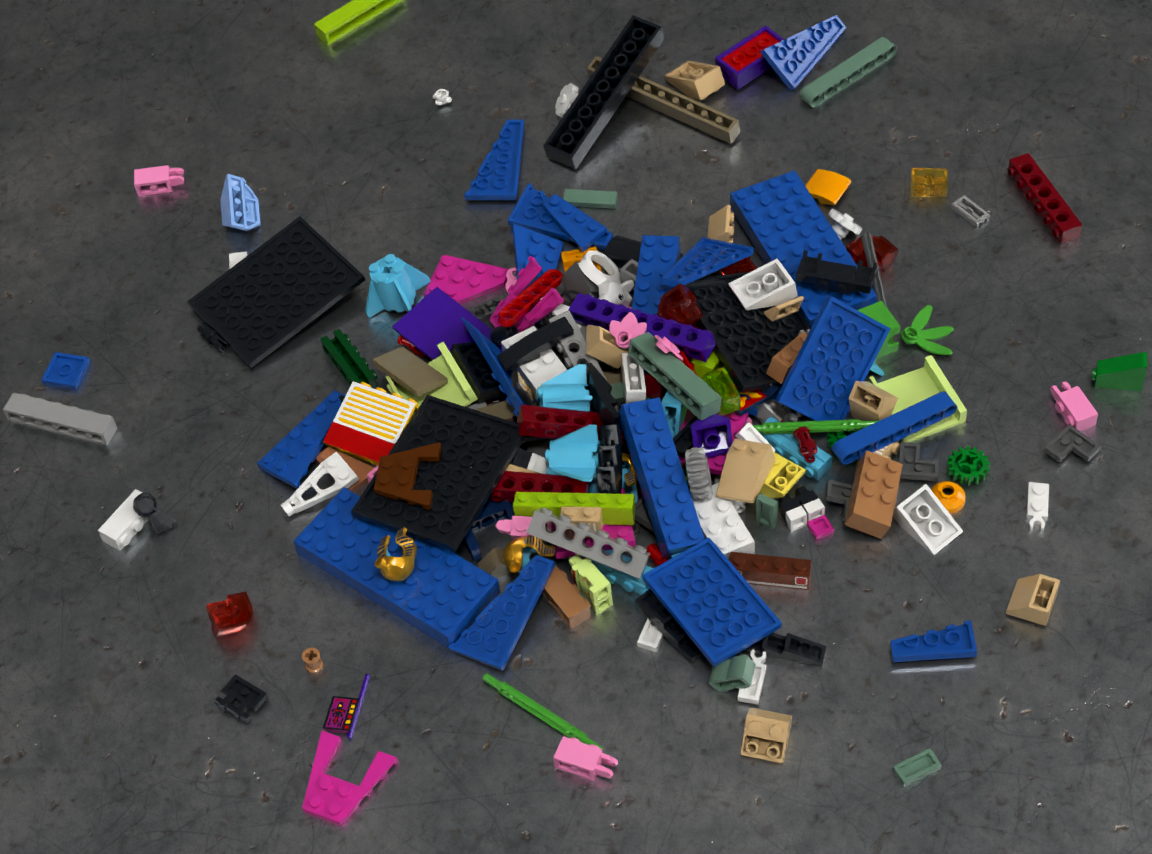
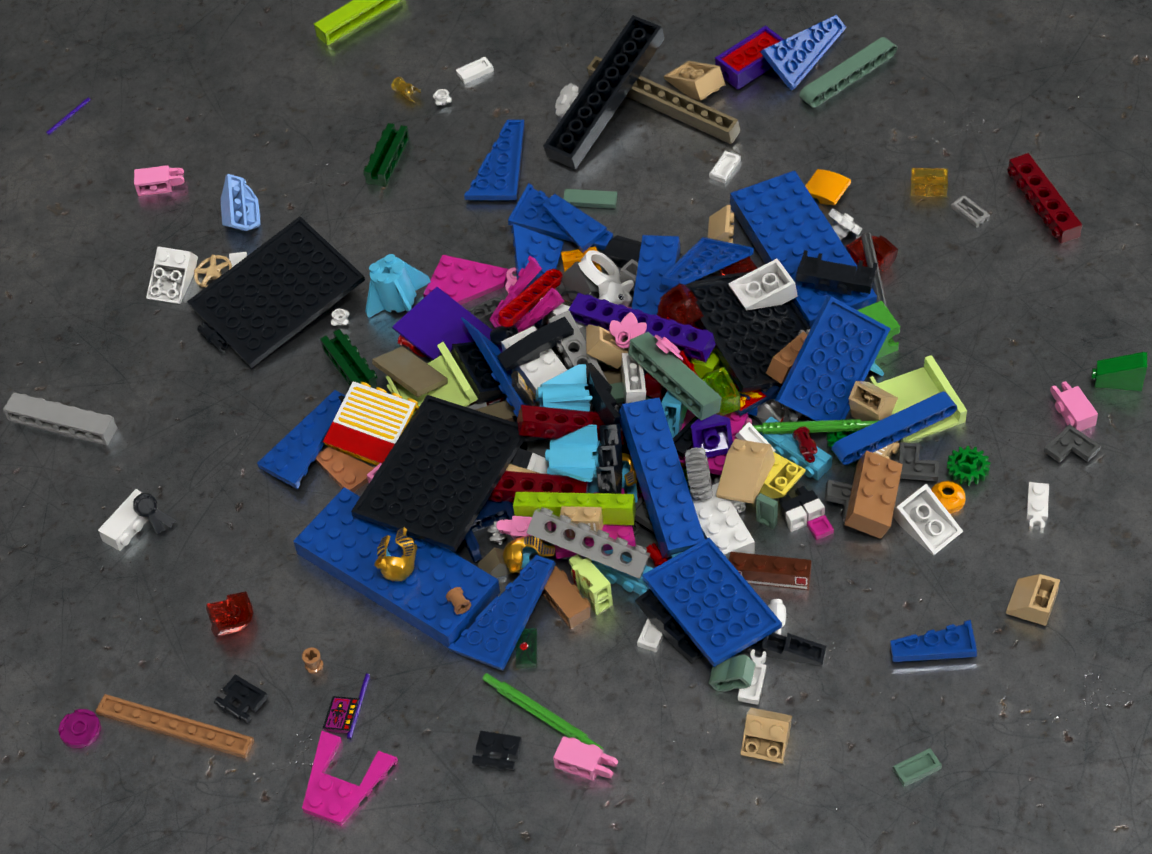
(66, 371): blue tile -> none
(68, 116): none -> dark purple axle
(79, 728): none -> magenta tile
(171, 275): none -> white slope
(175, 726): none -> medium nougat tile
(213, 271): none -> tan wheel
(338, 470): white plate -> none
(340, 317): none -> white plate
(386, 155): none -> dark green brick
(398, 474): reddish brown wing -> none
(404, 88): none -> clear yellow piece
(458, 600): none -> medium nougat bush
(474, 70): none -> white tile
(496, 535): none -> white wheel
(497, 745): none -> black plate
(527, 649): none -> clear green tile
(725, 167): none -> white tile
(779, 610): none -> white plant
(784, 309): tan slope -> none
(917, 336): bright green plant -> none

